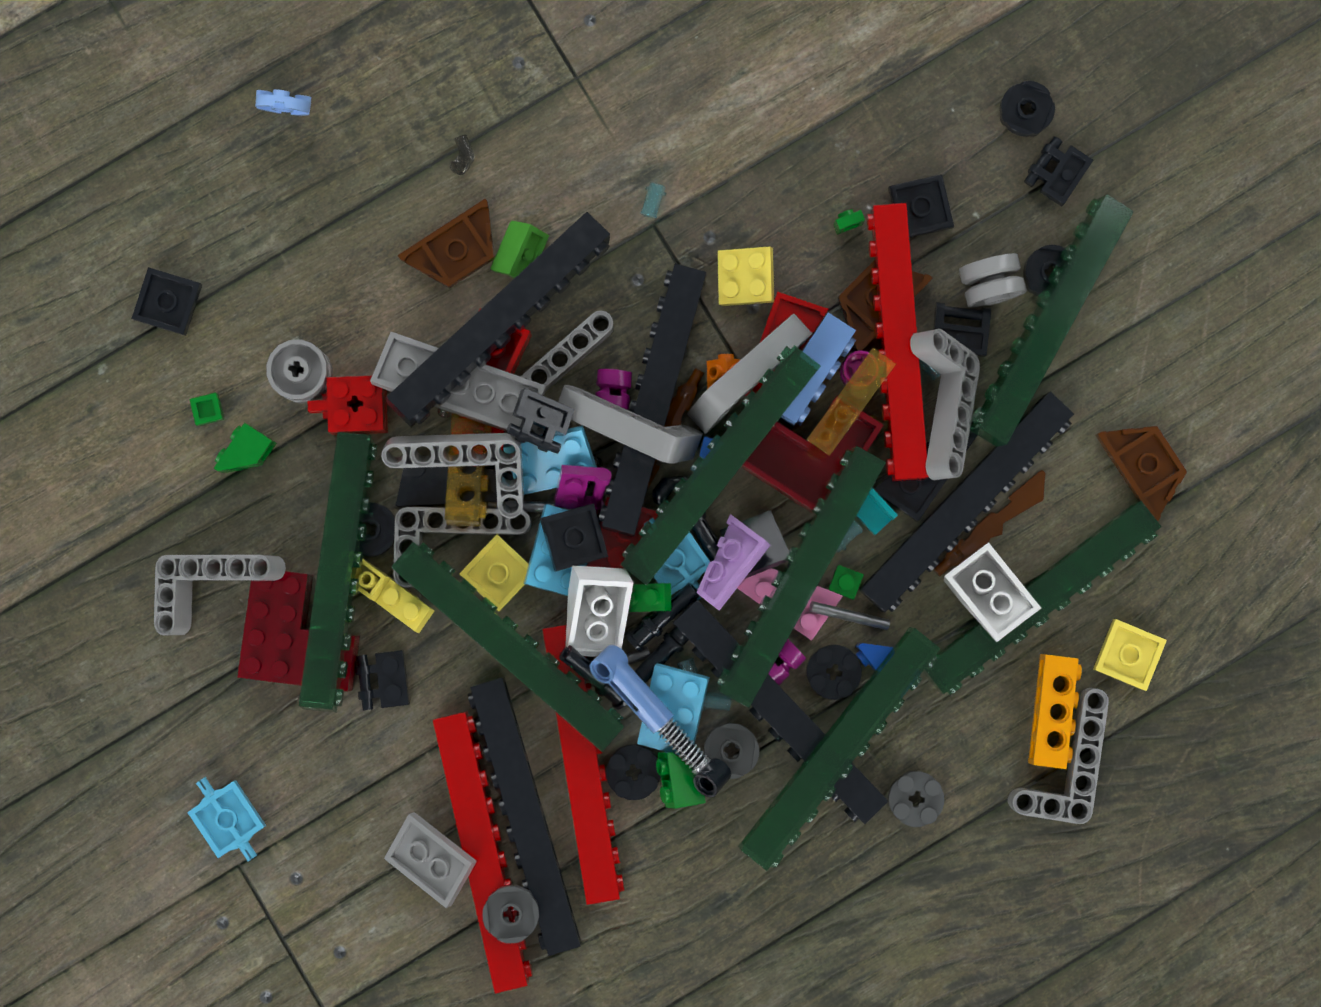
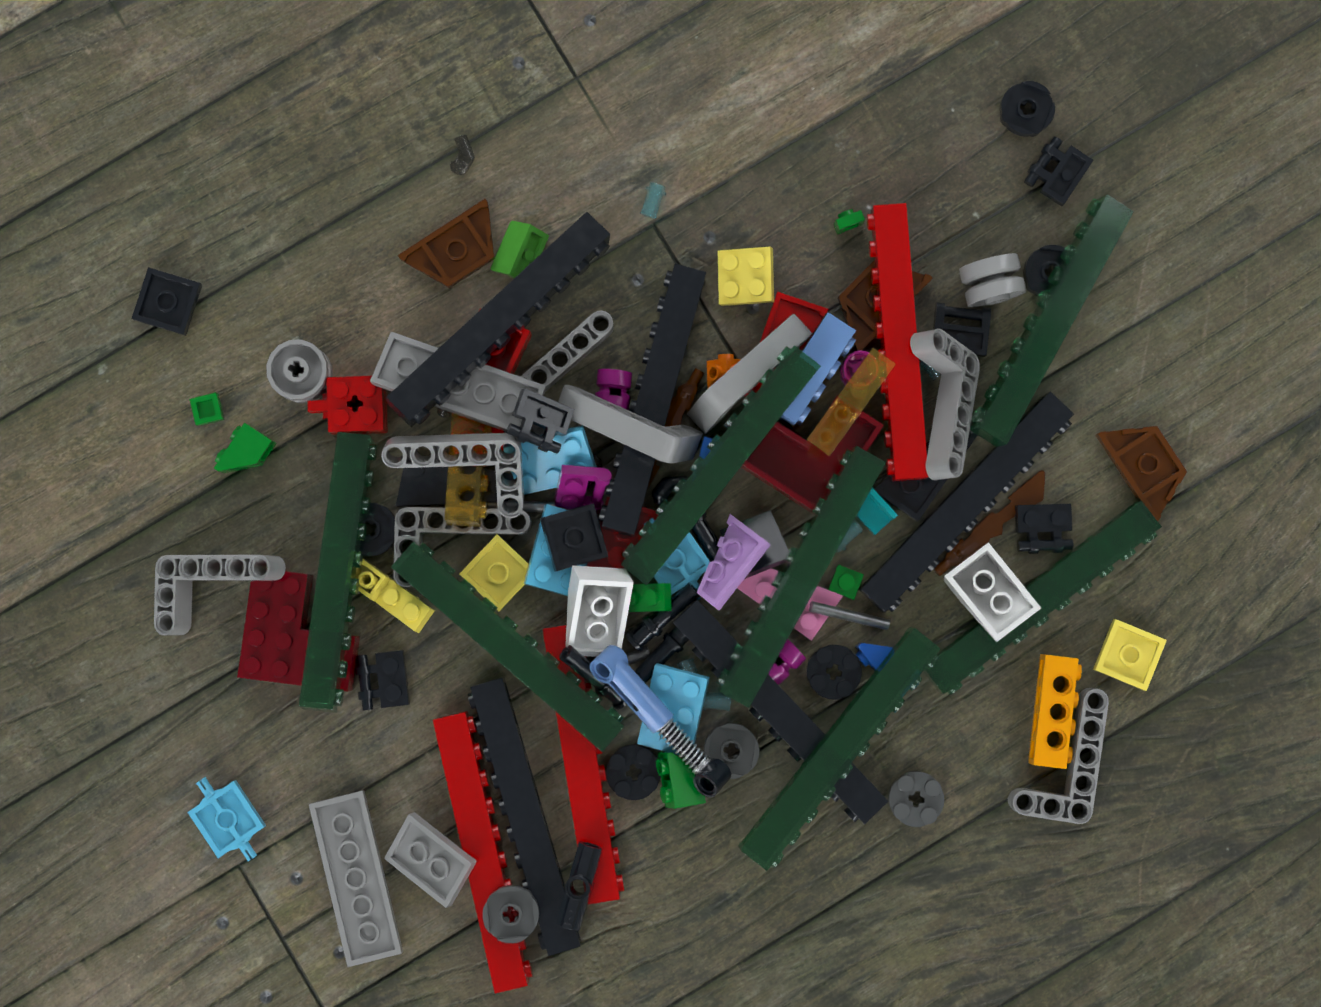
(280, 101): light blue plate -> none
(355, 878): none -> light grey plate
(575, 902): none -> black piece
(926, 205): black plate -> none
(1044, 518): none -> black plate

